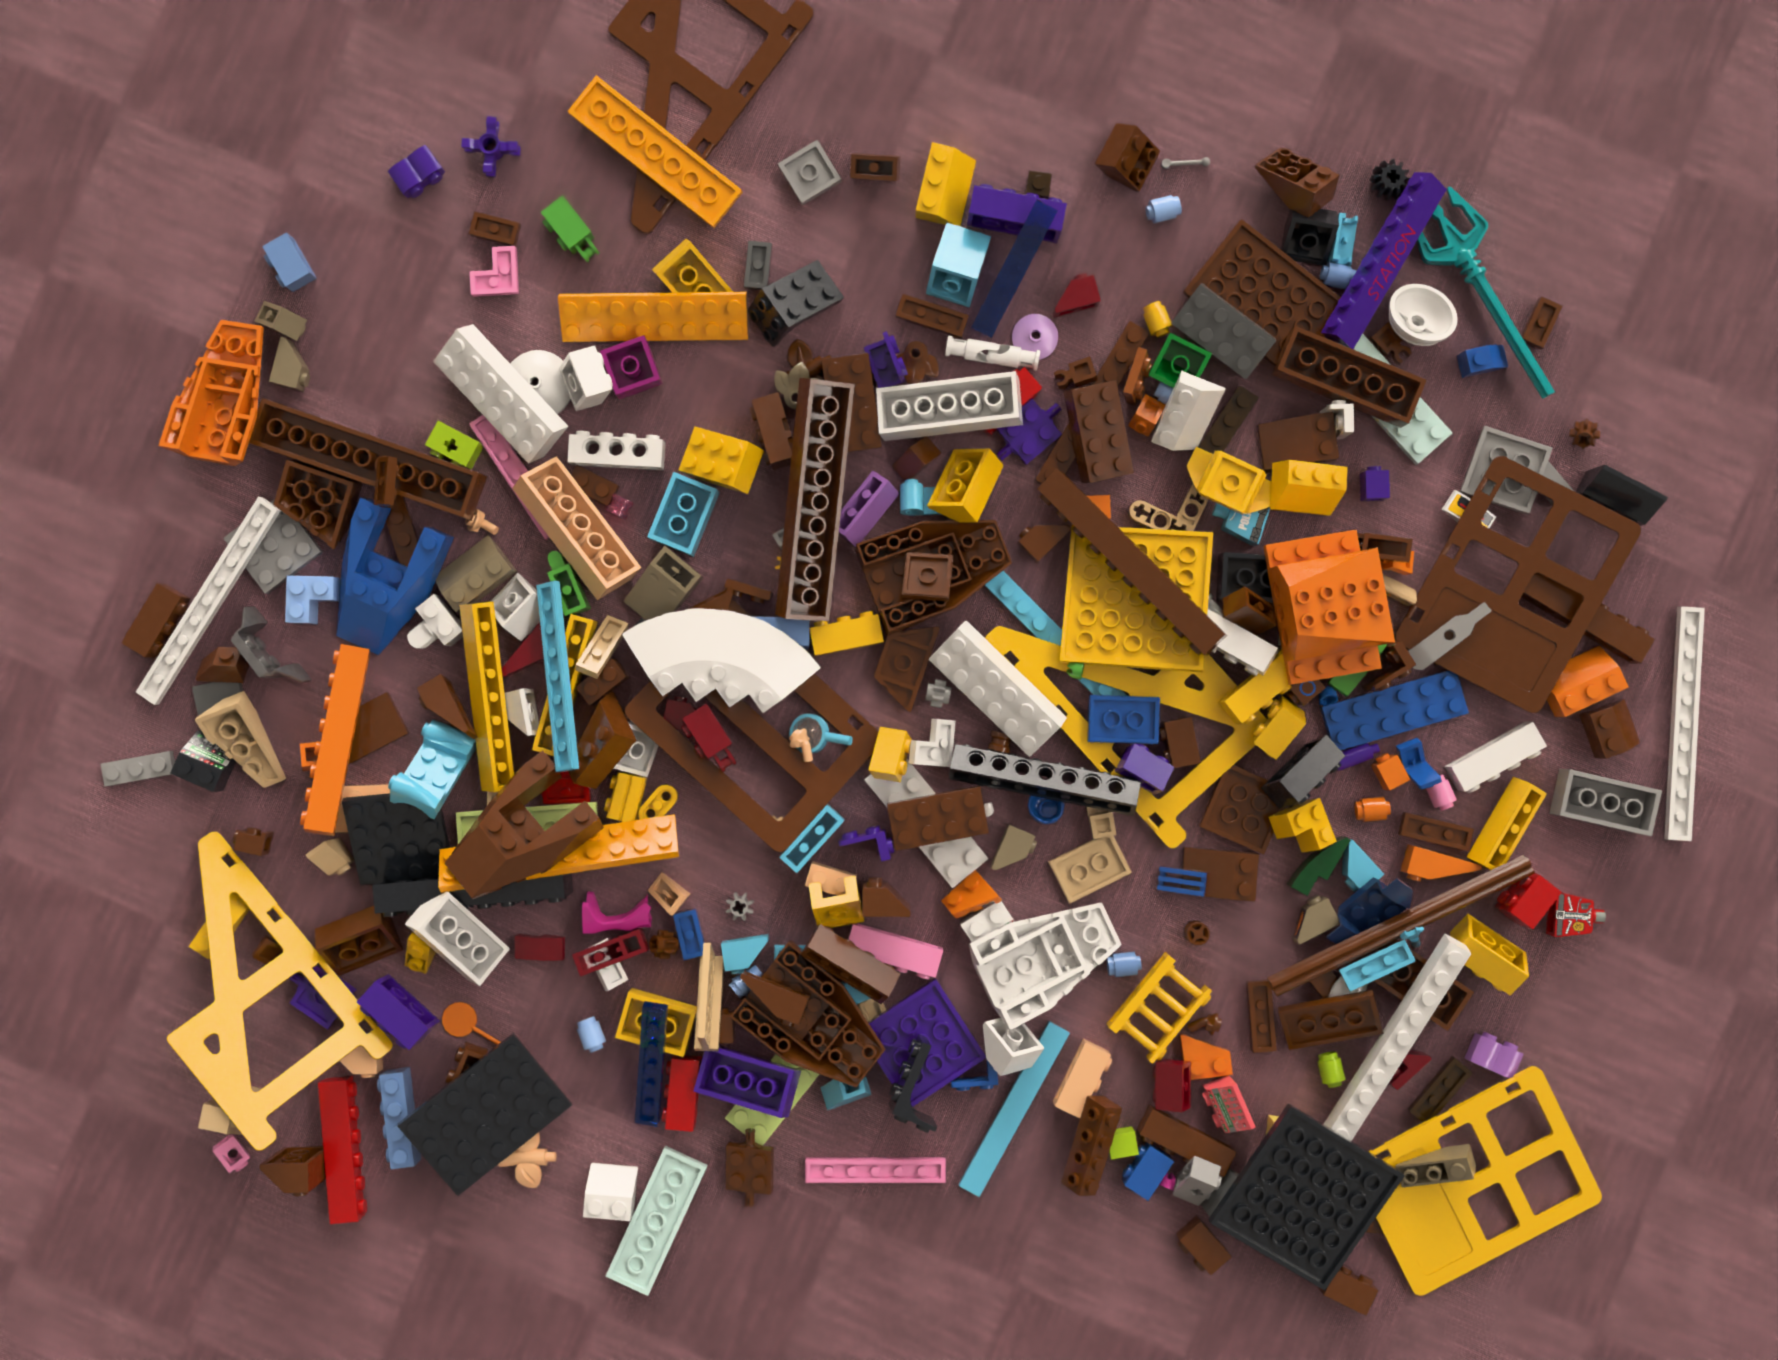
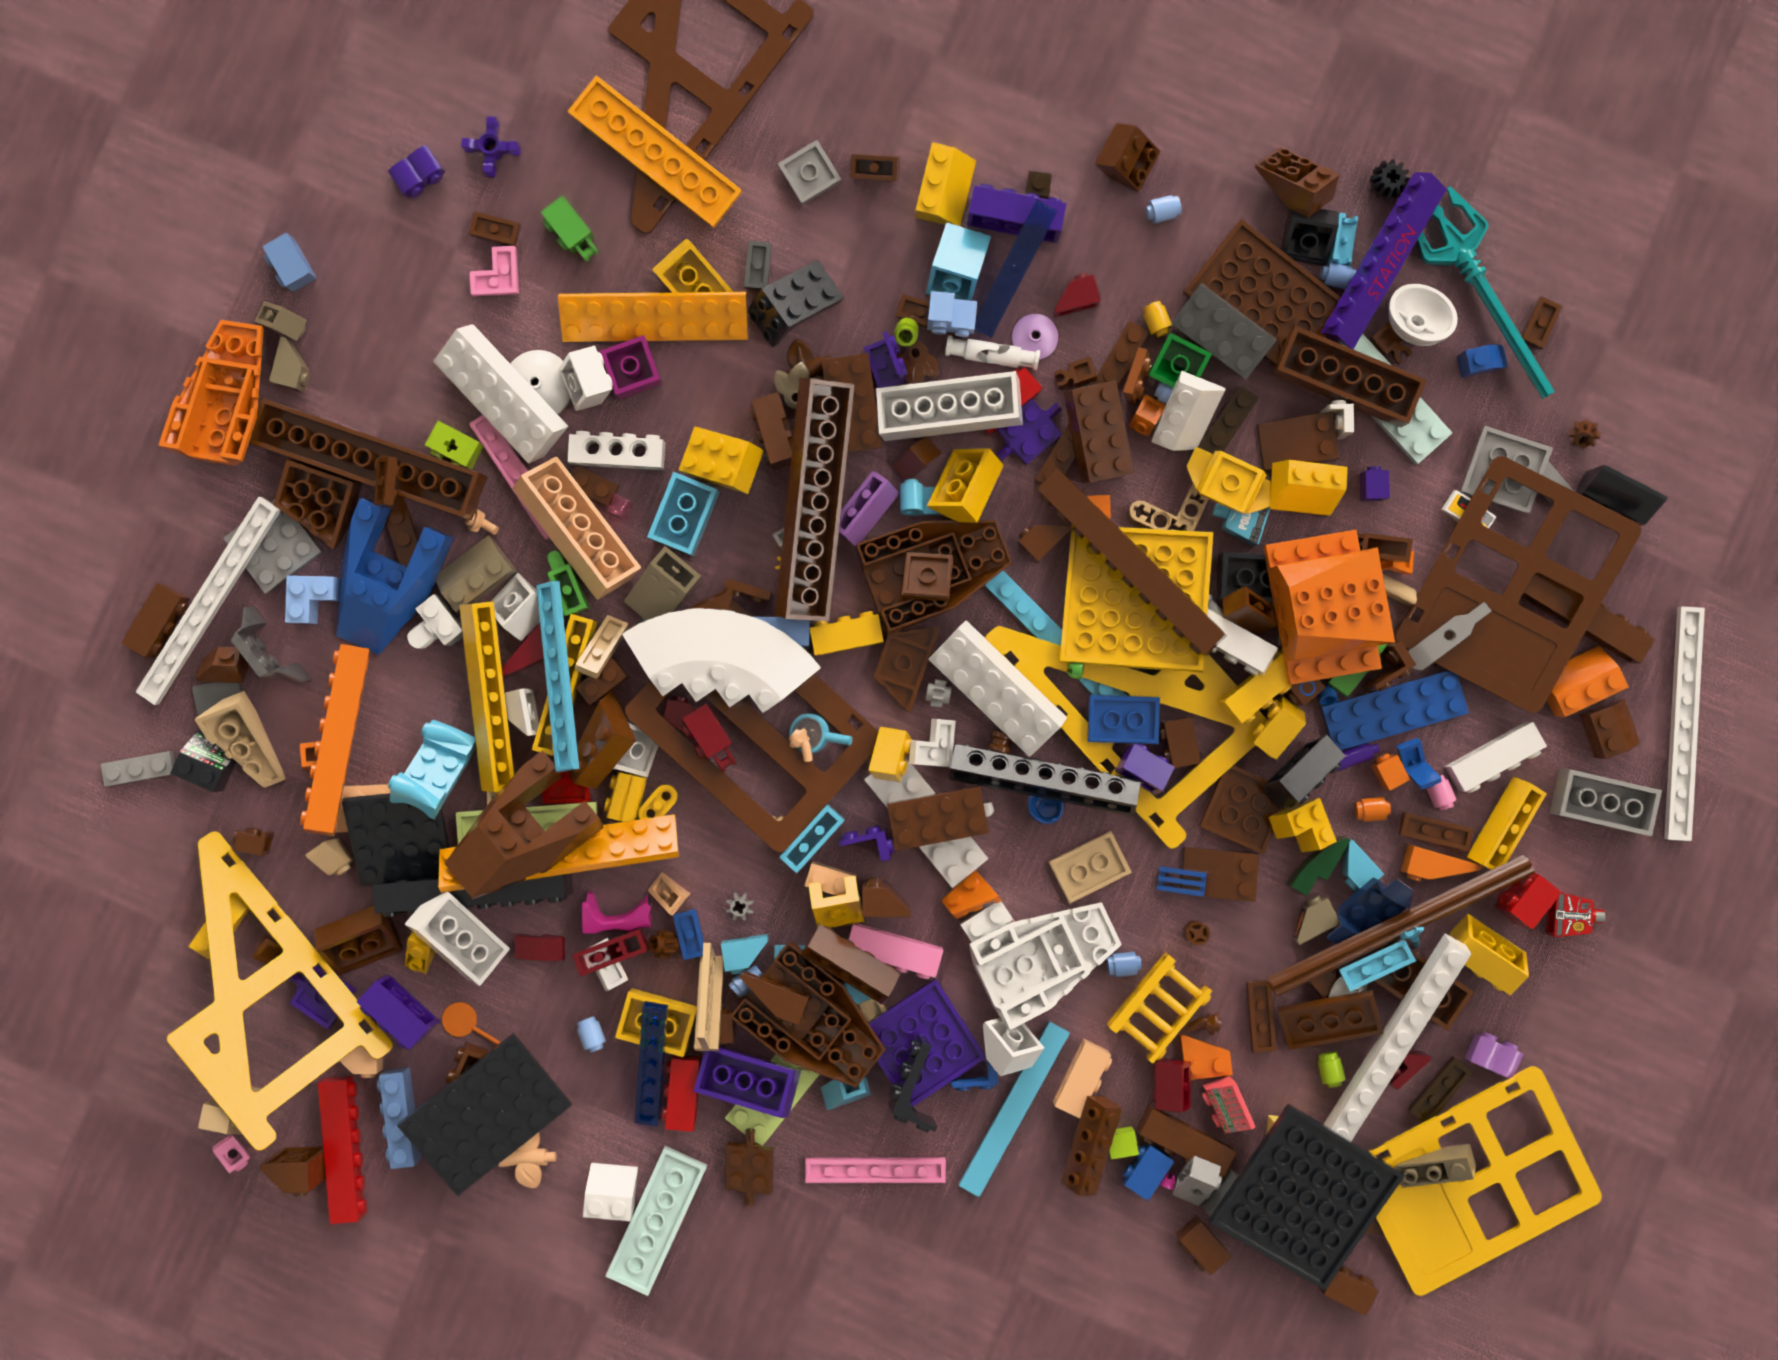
(376, 727): reddish brown tile -> none
(443, 700): reddish brown slope -> none
(904, 338): none -> lime brick
(951, 314): none -> light blue brick
(1013, 847): dark tan slope -> none
(1101, 823): tan slope -> none
(1166, 163): light grey hinge -> none

